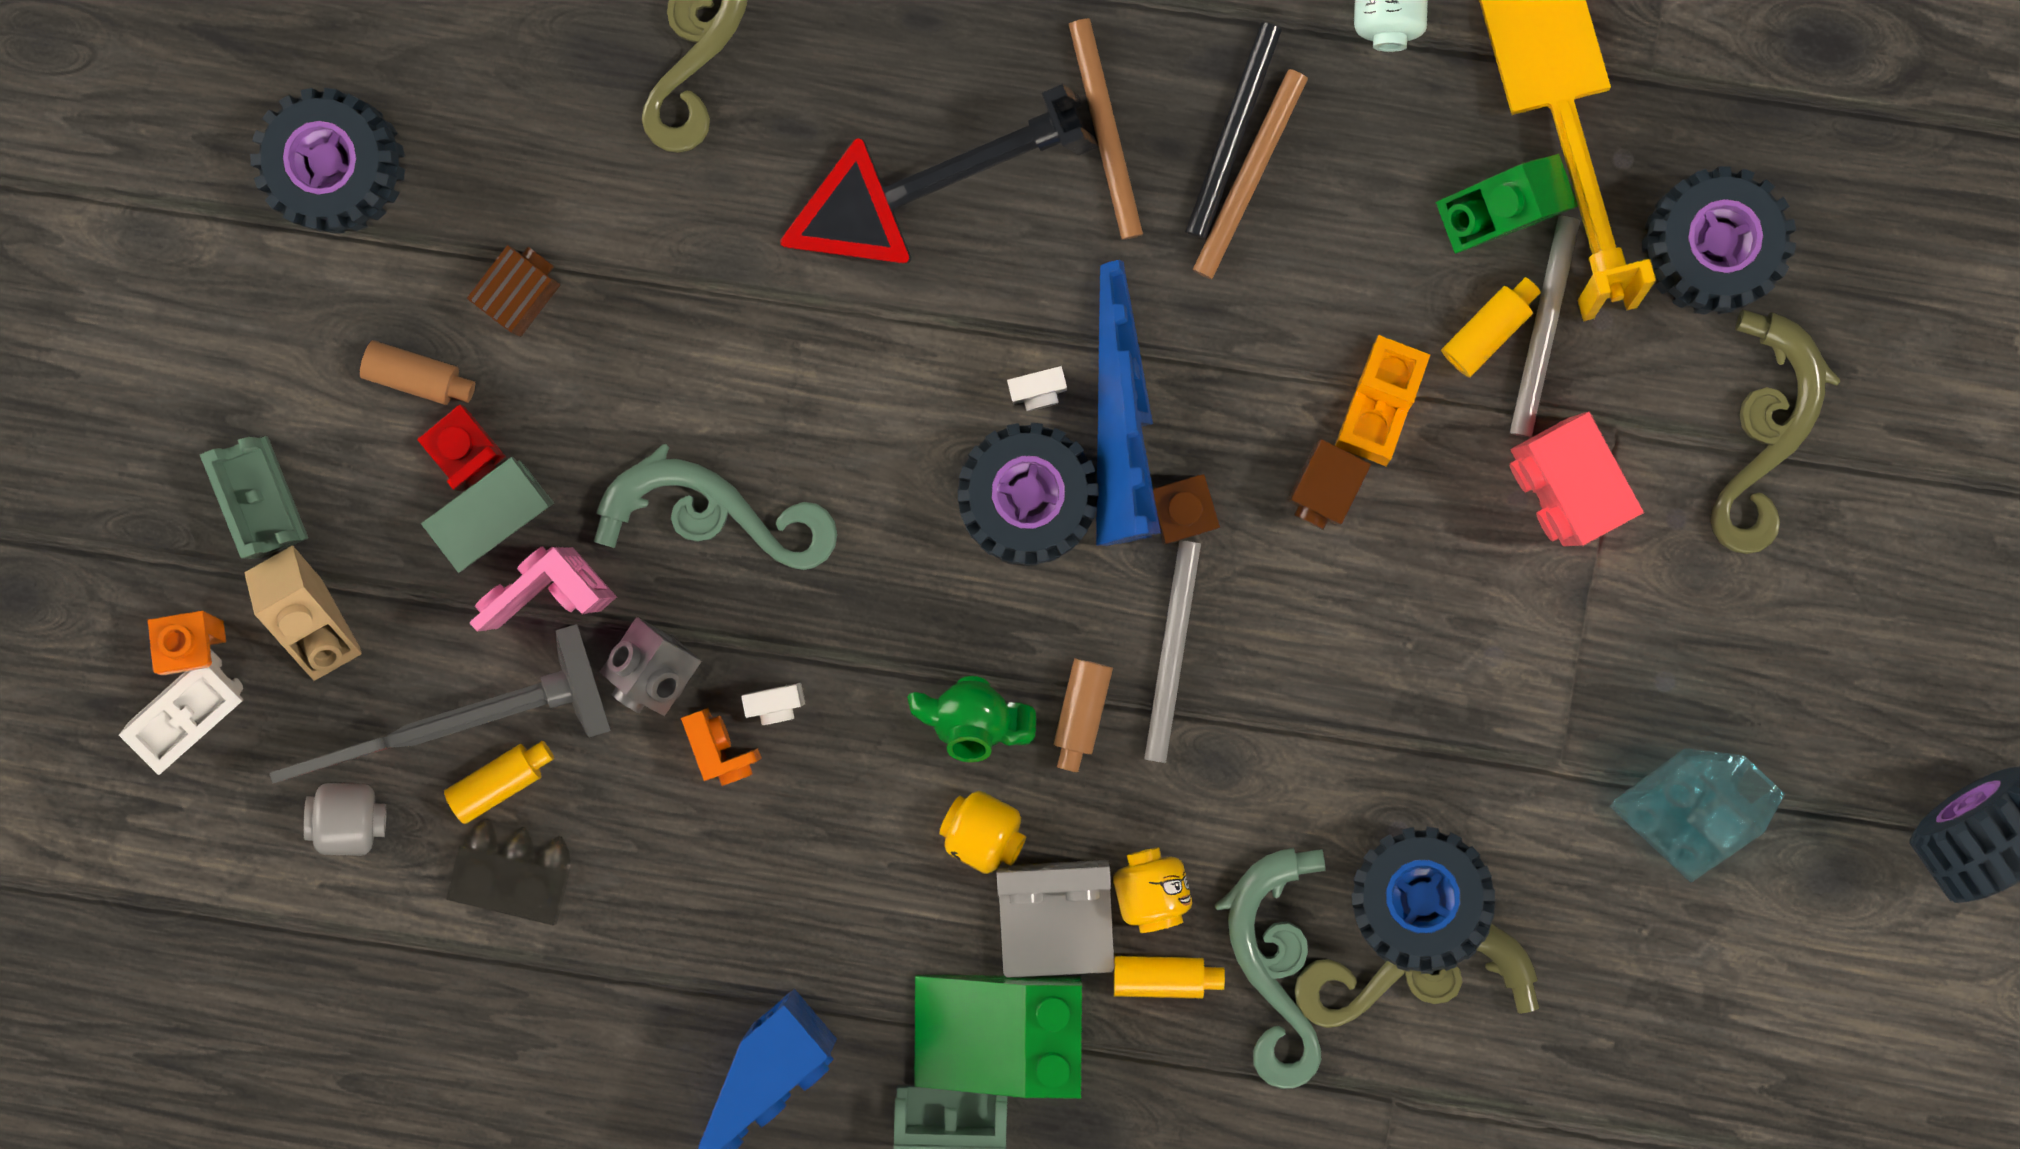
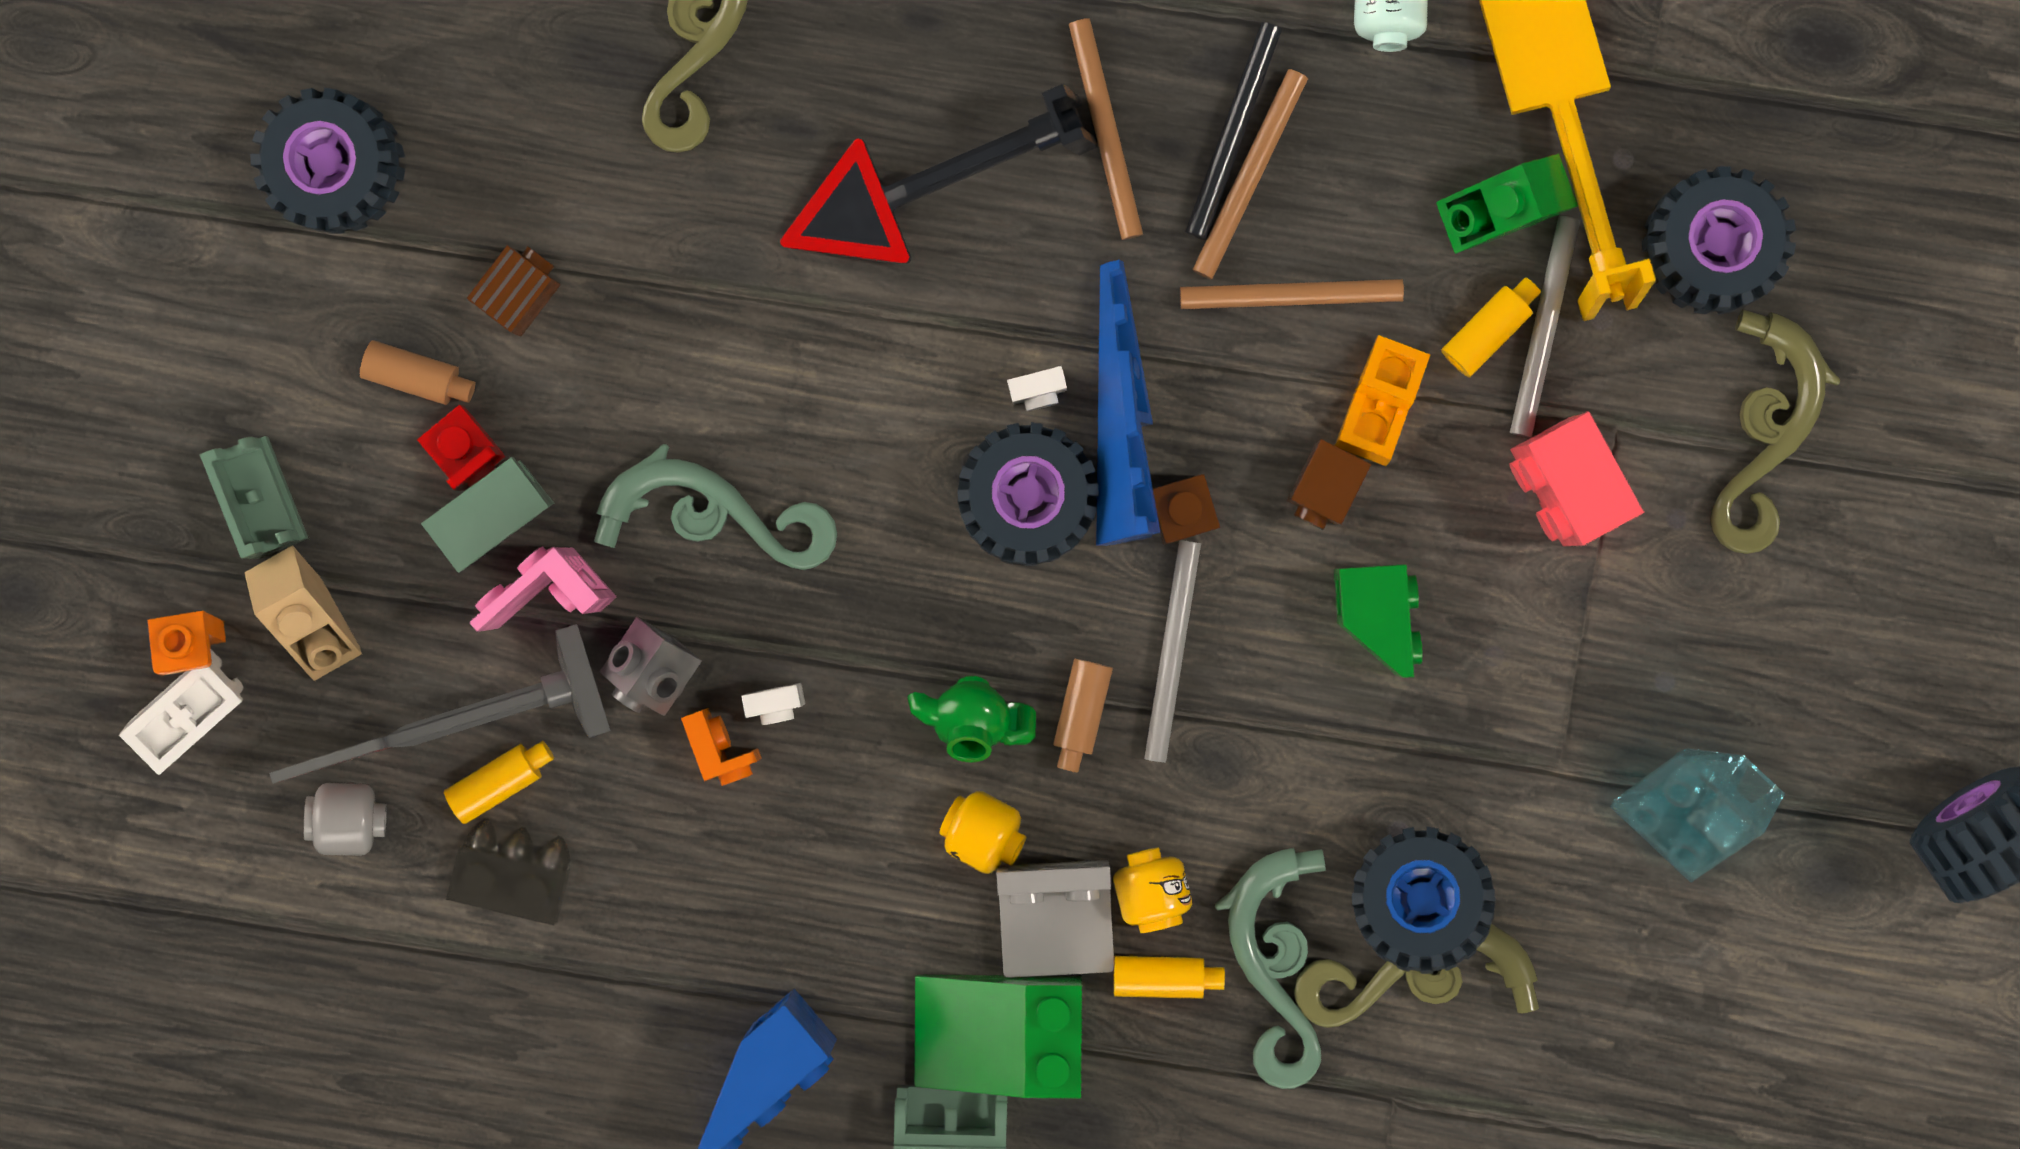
(1291, 294): none -> medium nougat bar
(1375, 611): none -> green slope

